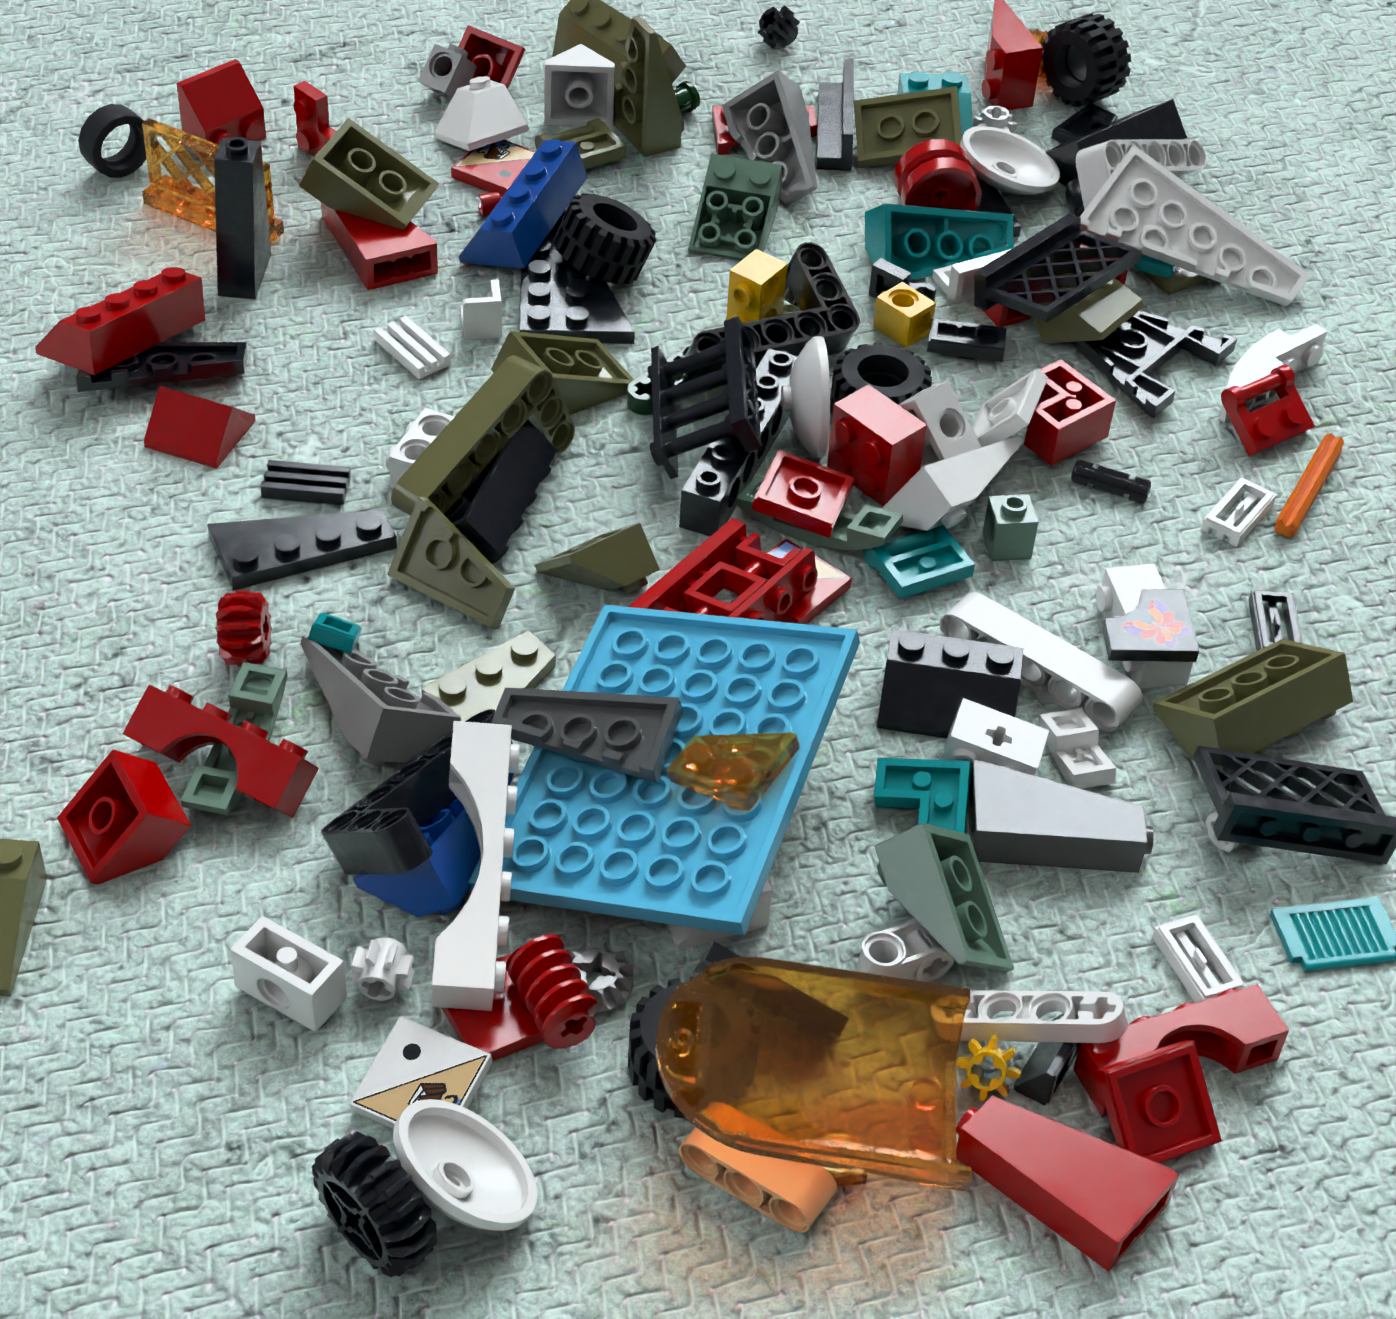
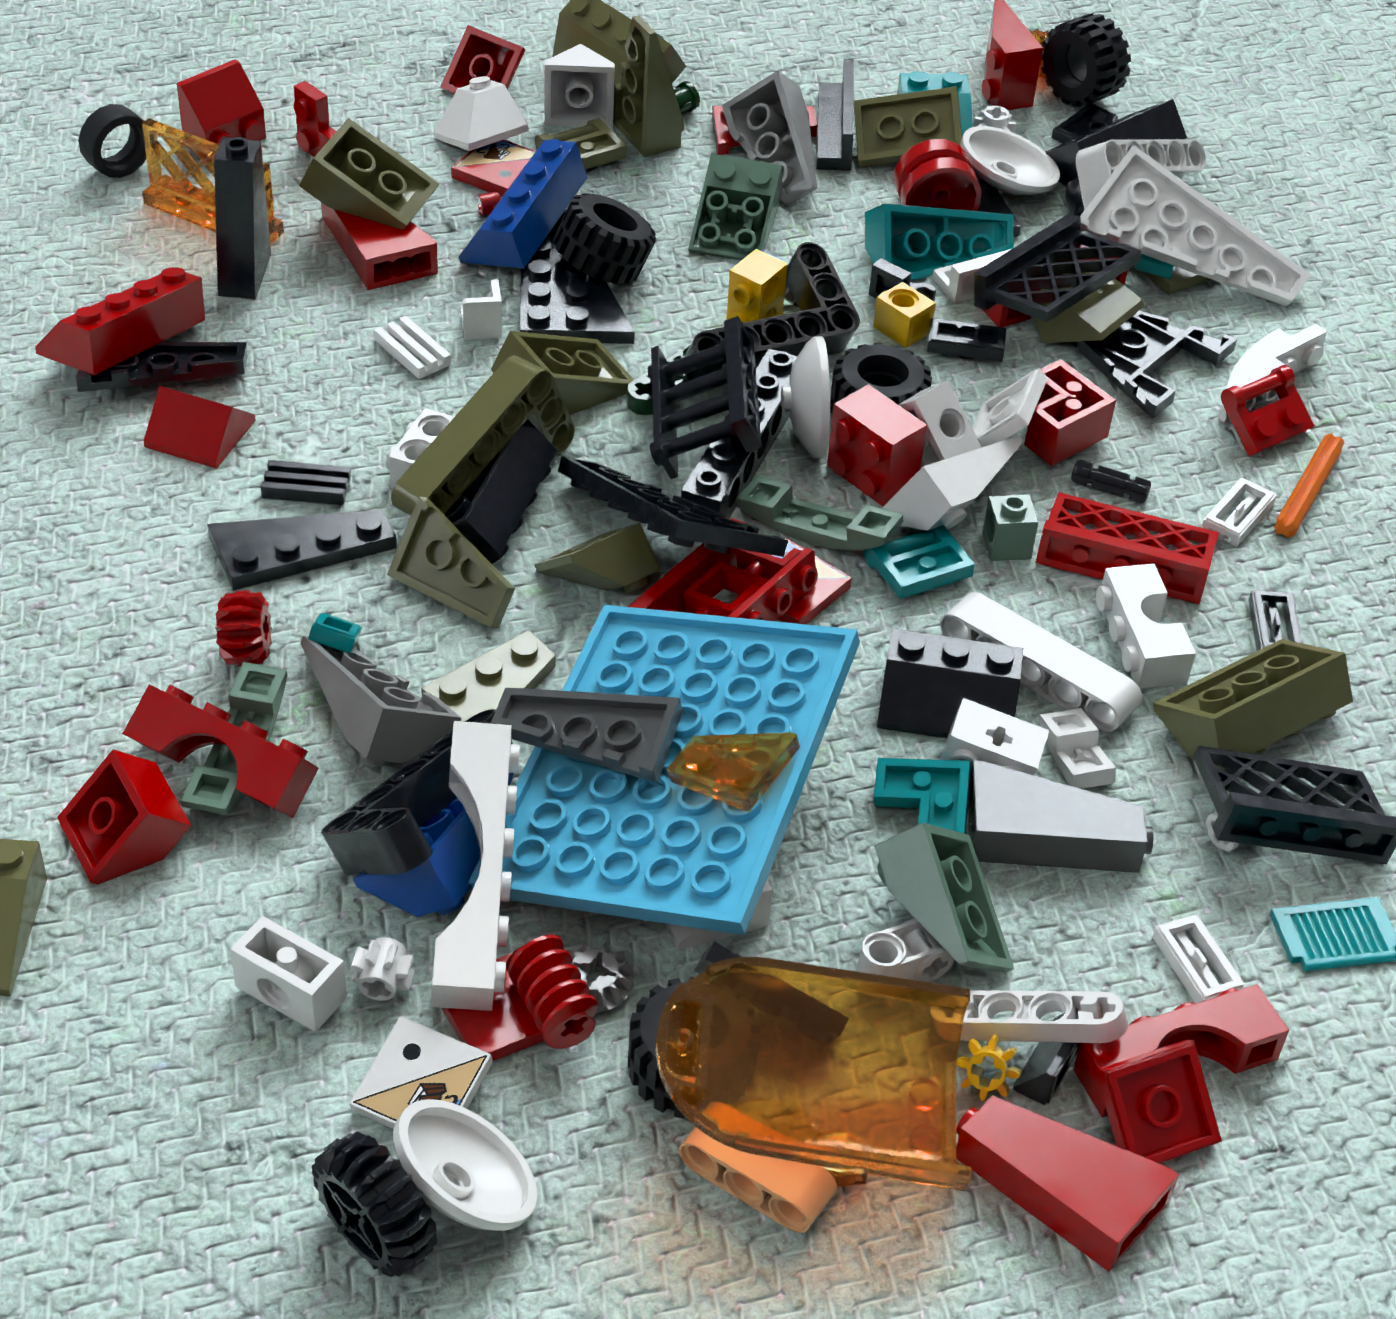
(436, 68): light grey brick -> none
(679, 519): none -> black wing
(778, 27): black gear -> none
(803, 493): red tile -> none
(1075, 549): none -> red fence
(1154, 631): tile -> none

